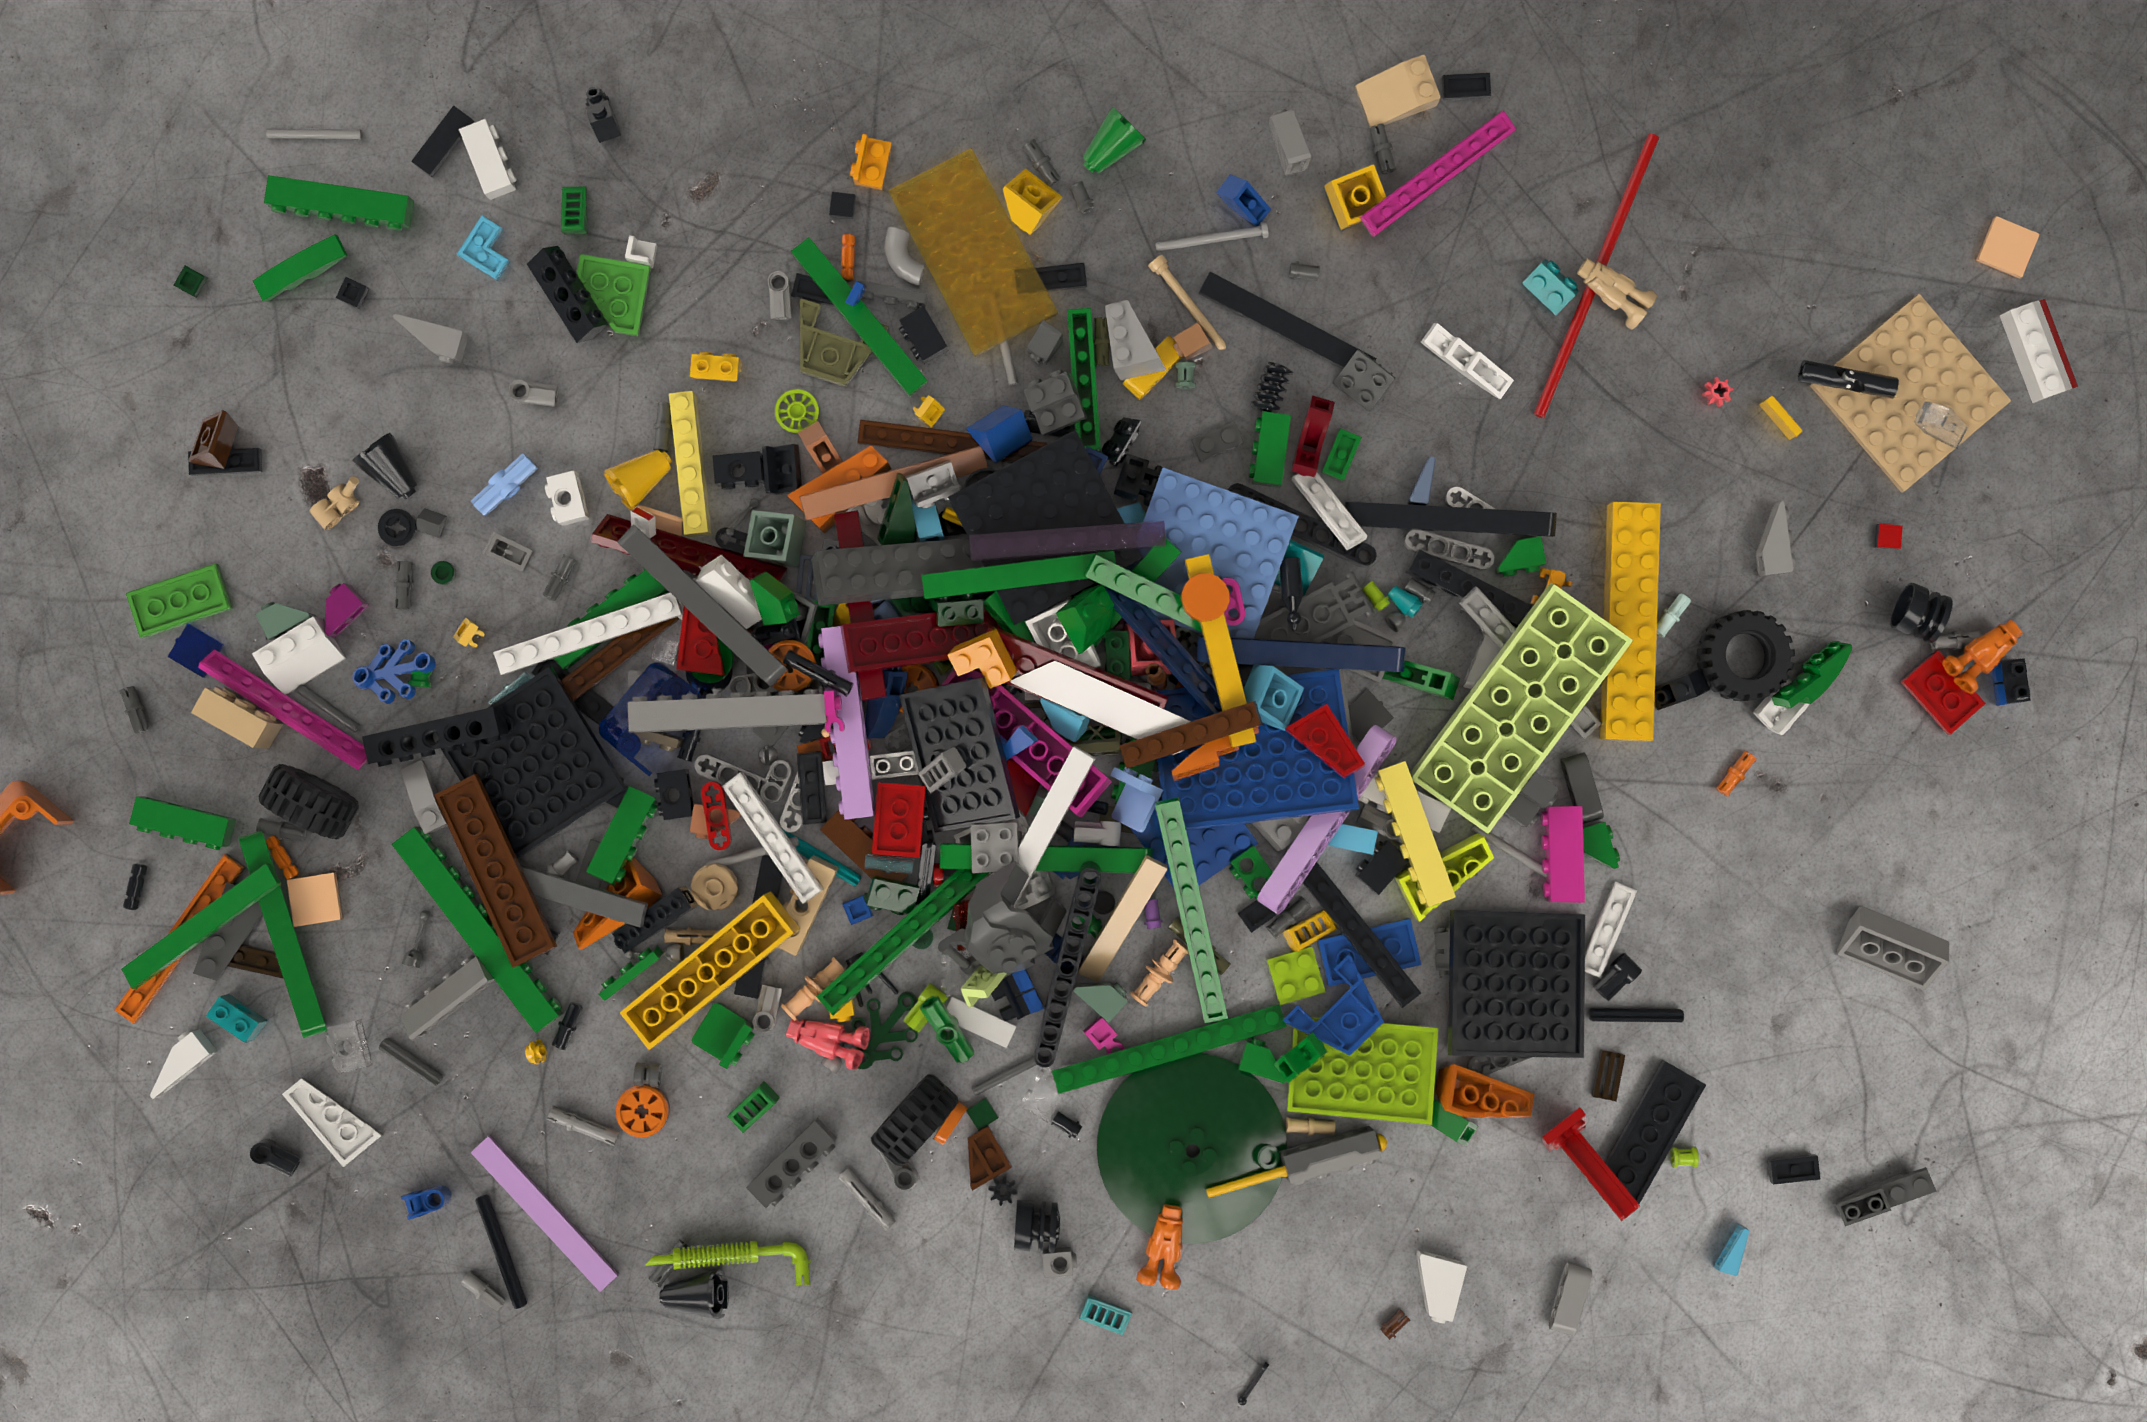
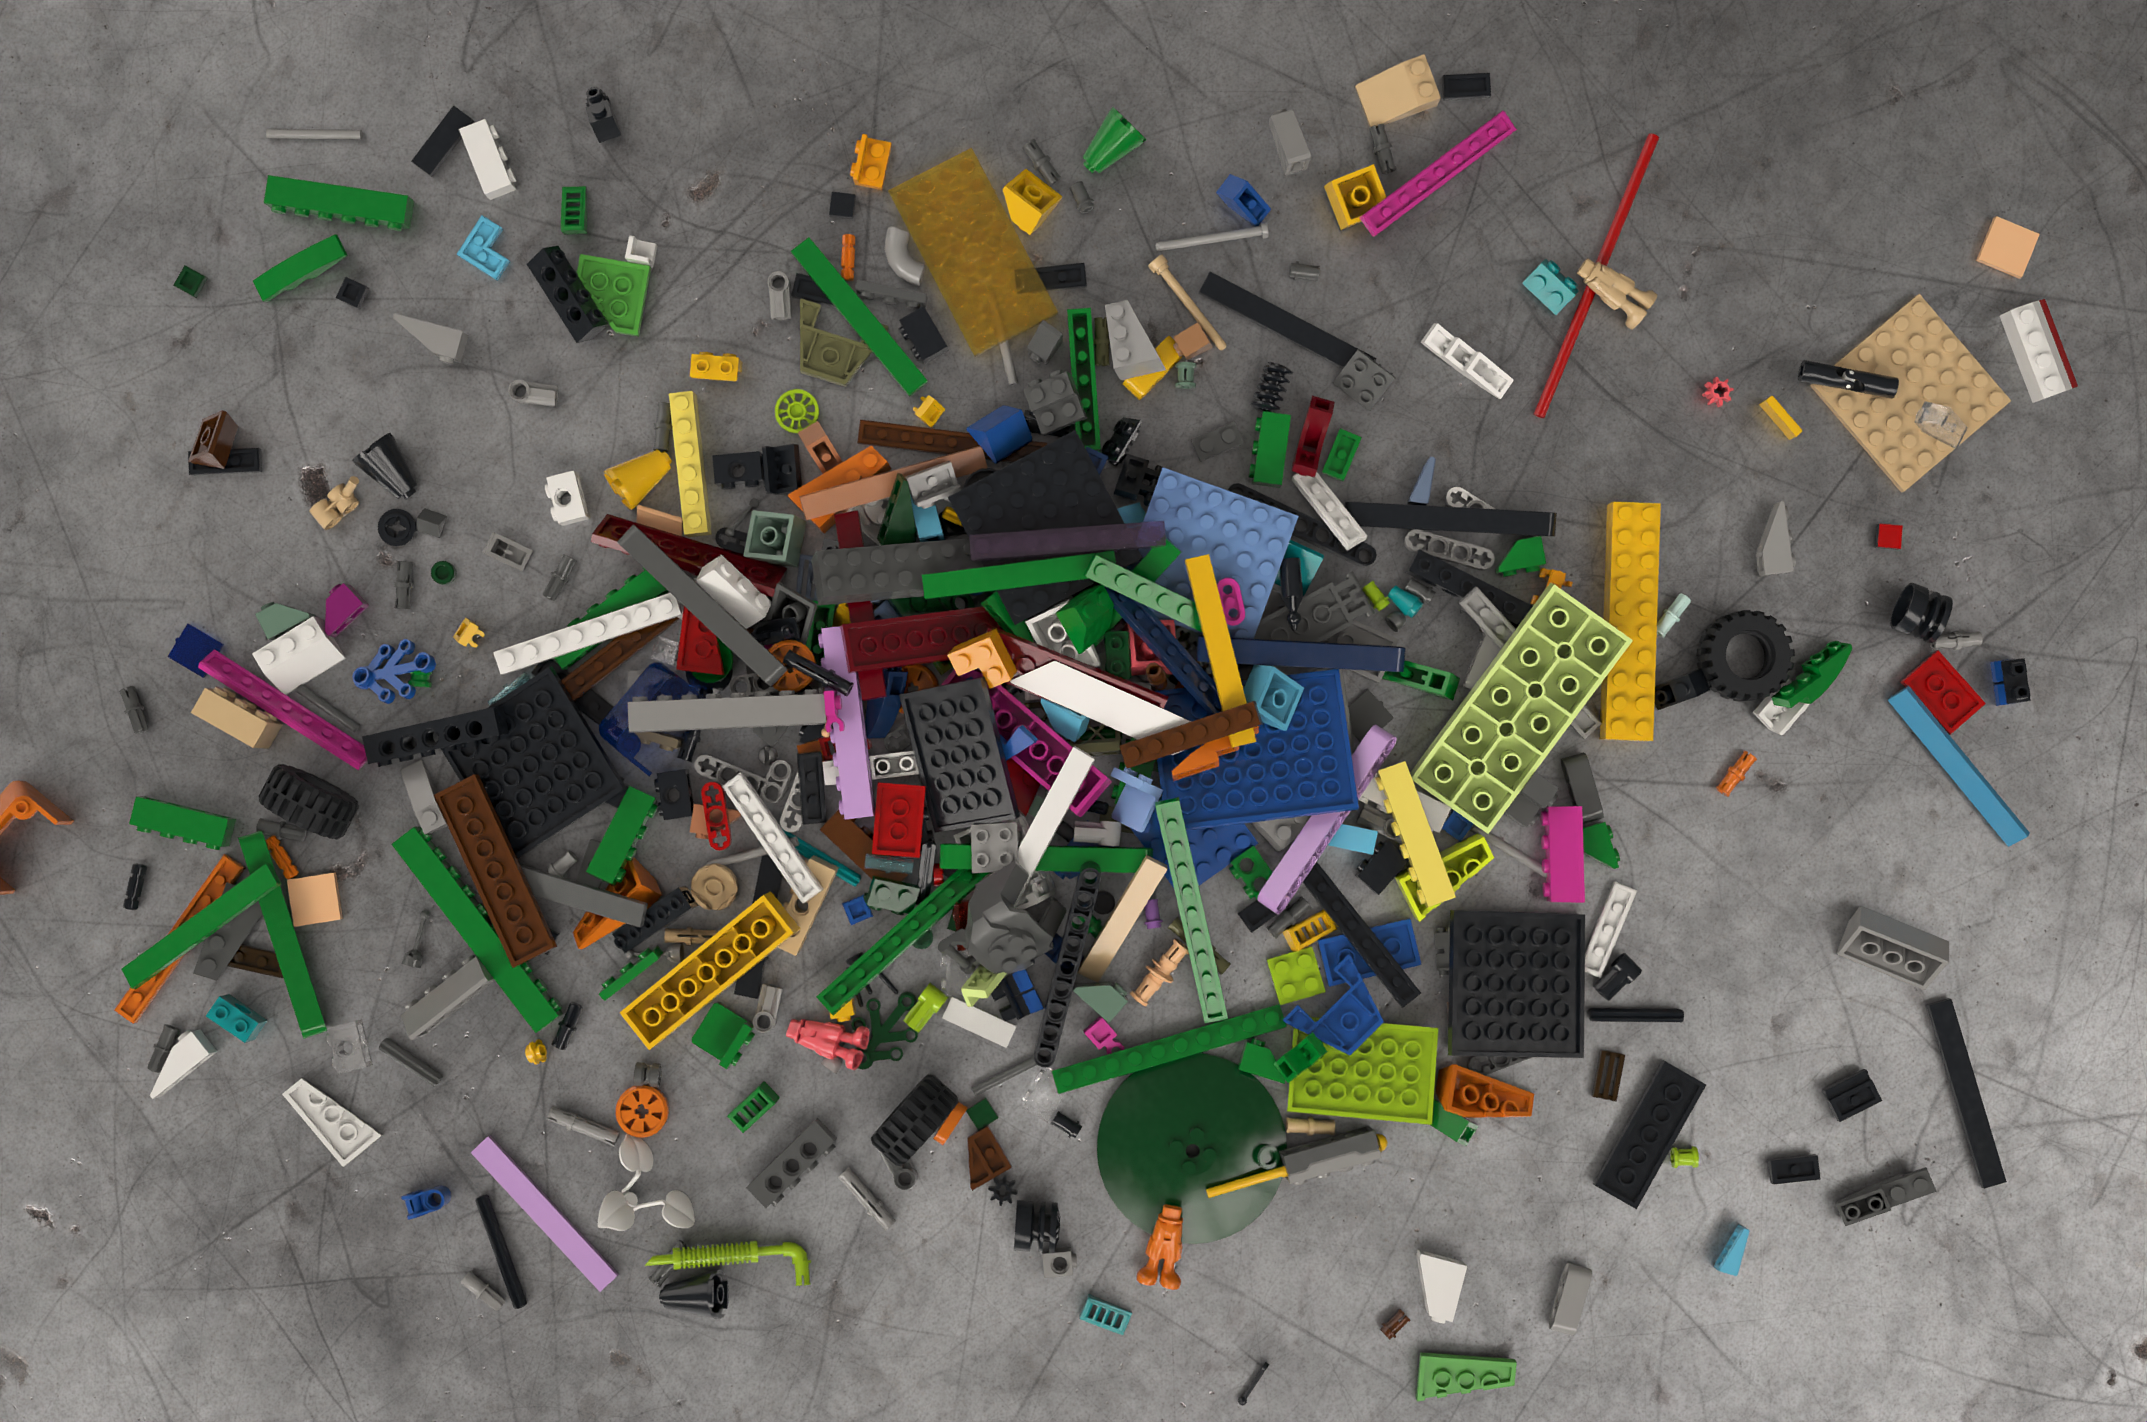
(162, 1048): none -> dark grey axle
(179, 600): bright green tile -> none
(277, 1157): black piece -> none
(504, 484): light blue piece -> none
(619, 1208): none -> white plant
(644, 521): white plate -> none
(773, 600): green slope -> none
(805, 996): light nougat piece -> none
(856, 293): blue tile -> none
(941, 1019): green piece -> none
(943, 769): light grey slope -> none
(958, 609): dark green bracket -> none
(1205, 597): orange tile -> none
(1327, 740): red wing -> none
(1456, 825): none -> blue plate
(1461, 1373): none -> bright green wing
(1568, 1137): red bracket -> none
(1851, 1095): none -> black plate
(1958, 766): none -> dark azure tile
(1966, 1093): none -> black tile
(1985, 652): orange piece -> none

